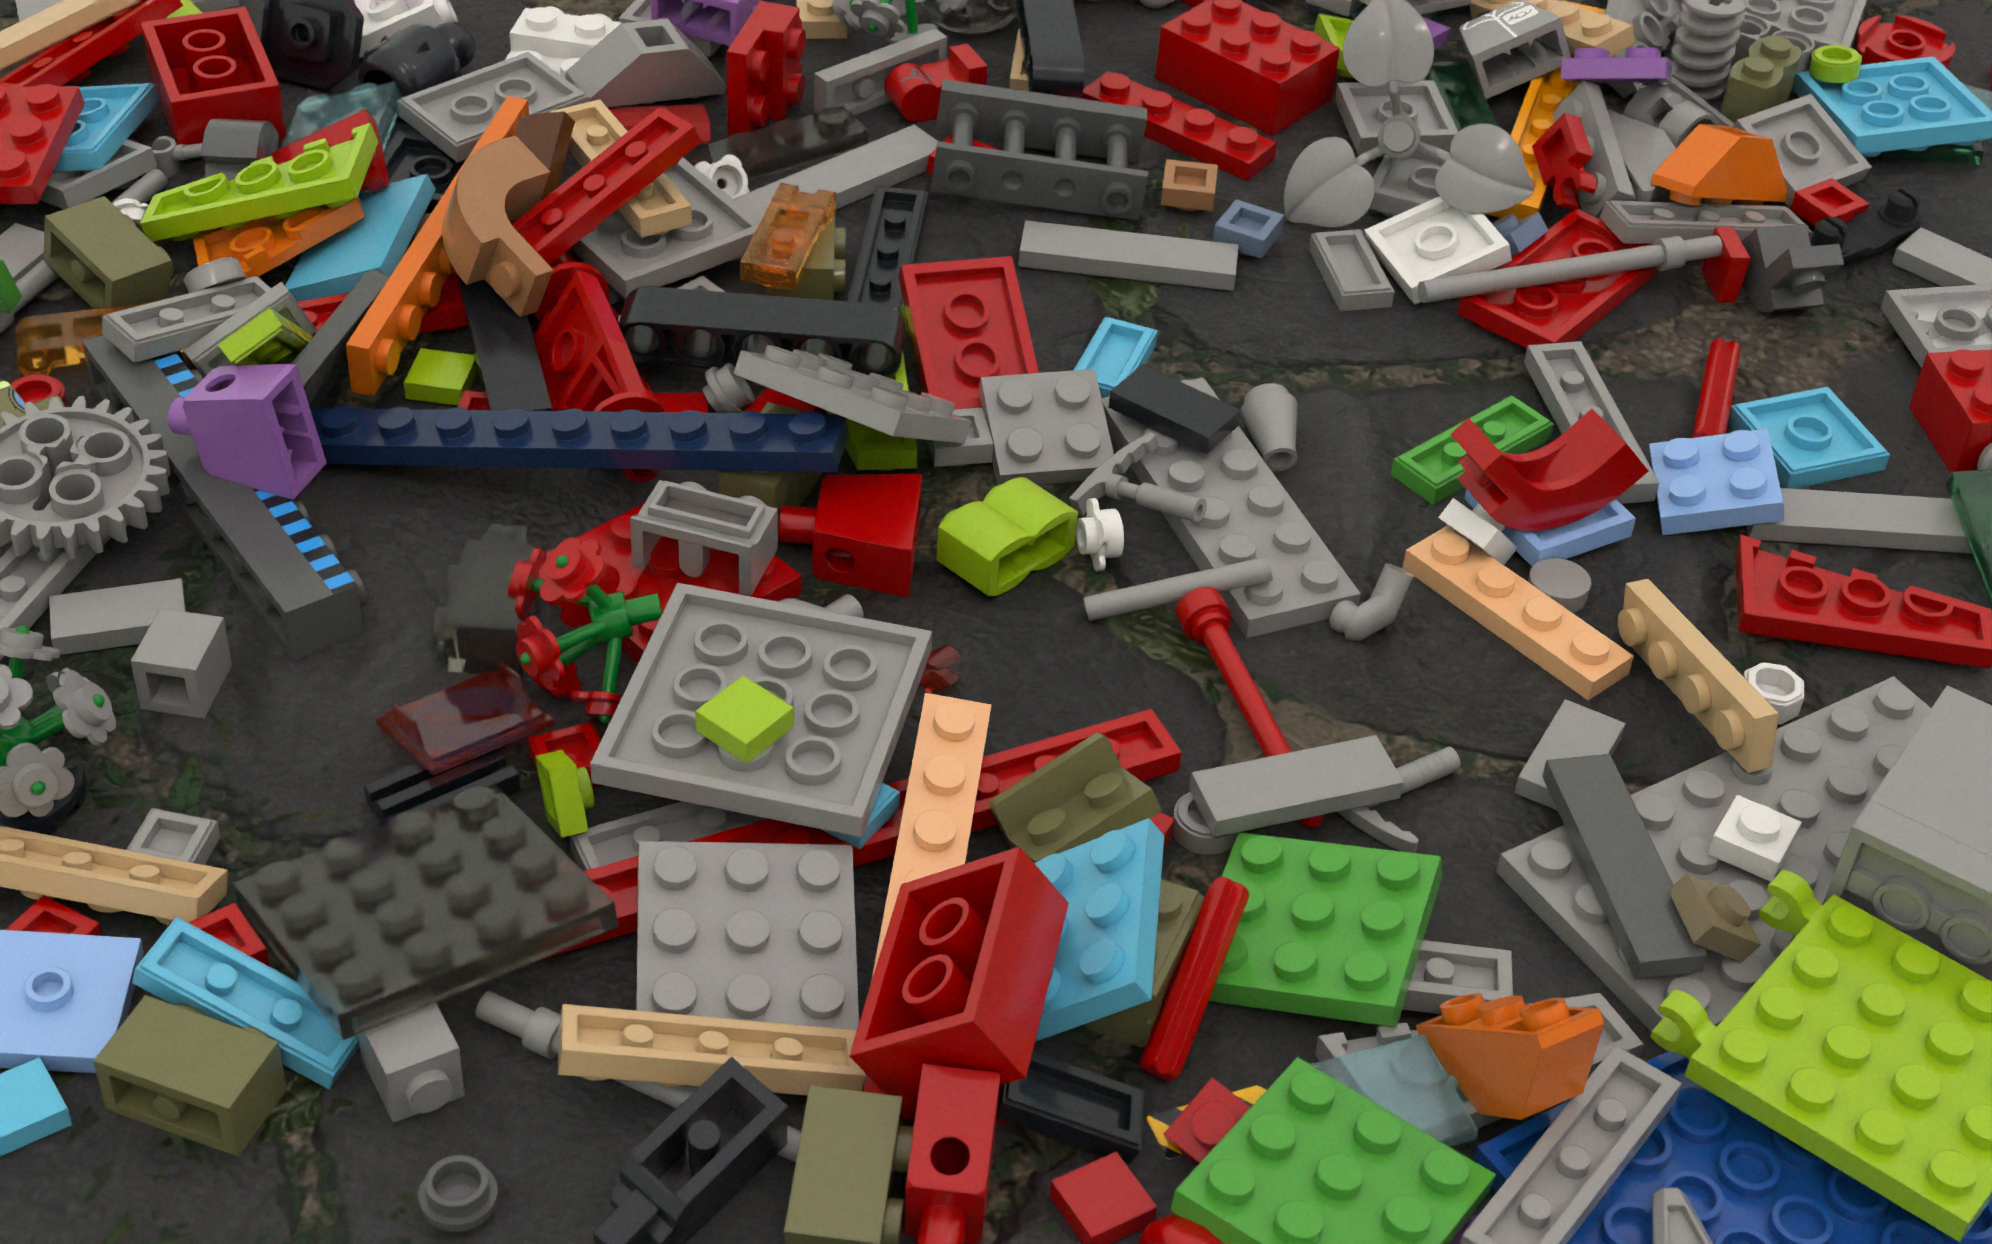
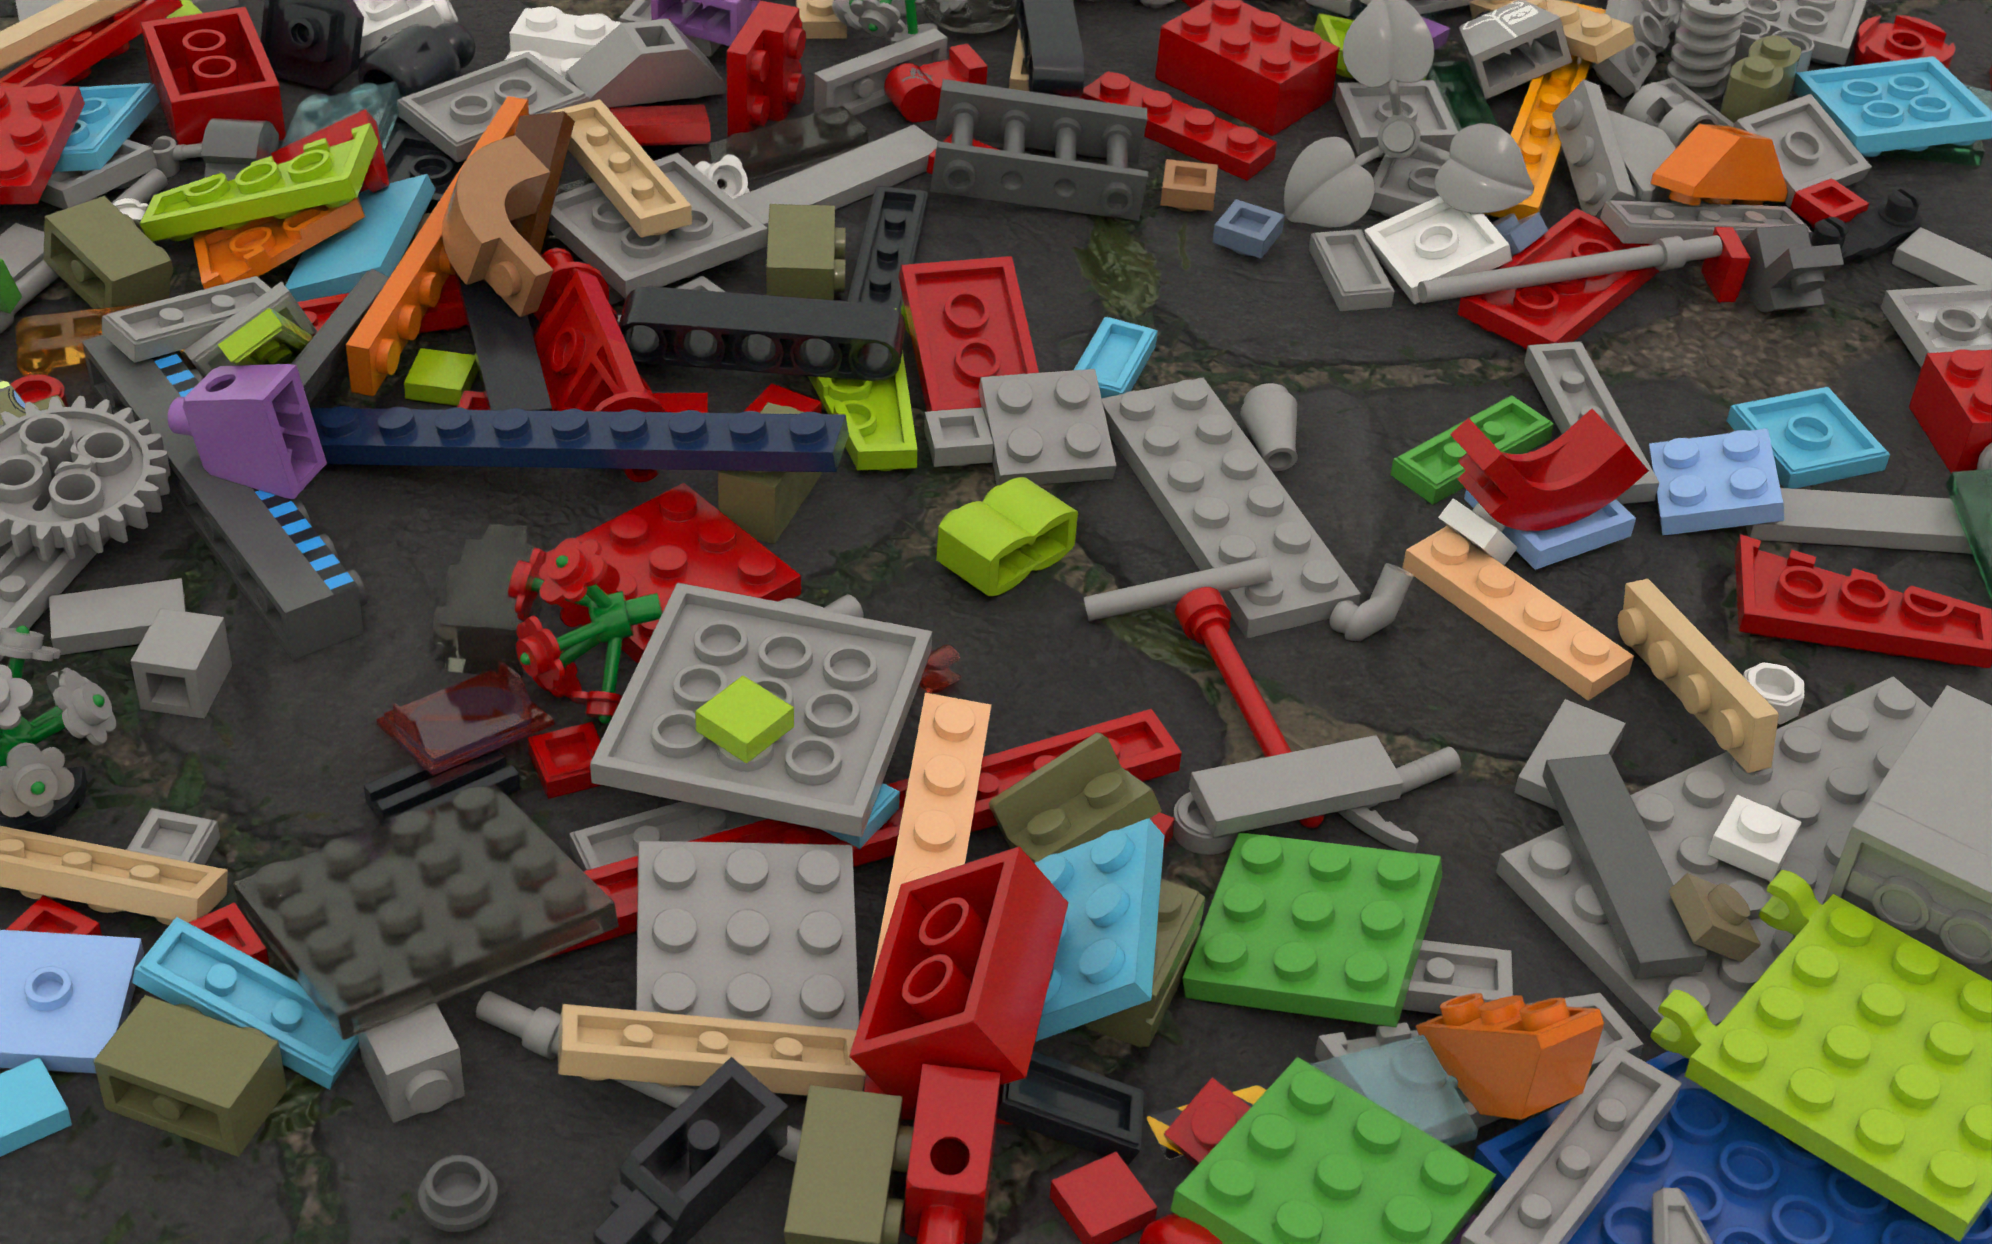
(214, 274): light grey tile -> none
(564, 792): lime plate -> none
(606, 183): red plate -> none
(704, 522): light grey window -> none
(726, 390): light grey plate -> none
(787, 237): clear orange plate -> none
(854, 395): light grey plate -> none
(860, 530): red torso -> none
(1100, 534): white plate -> none
(1107, 481): light grey piece -> none
(1128, 255): light grey tile -> none
(1174, 409): black tile -> none
(1194, 979): red axle -> none
(1561, 160): red plate -> none
(1562, 582): light grey tile -> none
(1595, 66): medium lavender plate -> none
(1717, 388): red axle -> none
(1835, 64): lime tile -> none

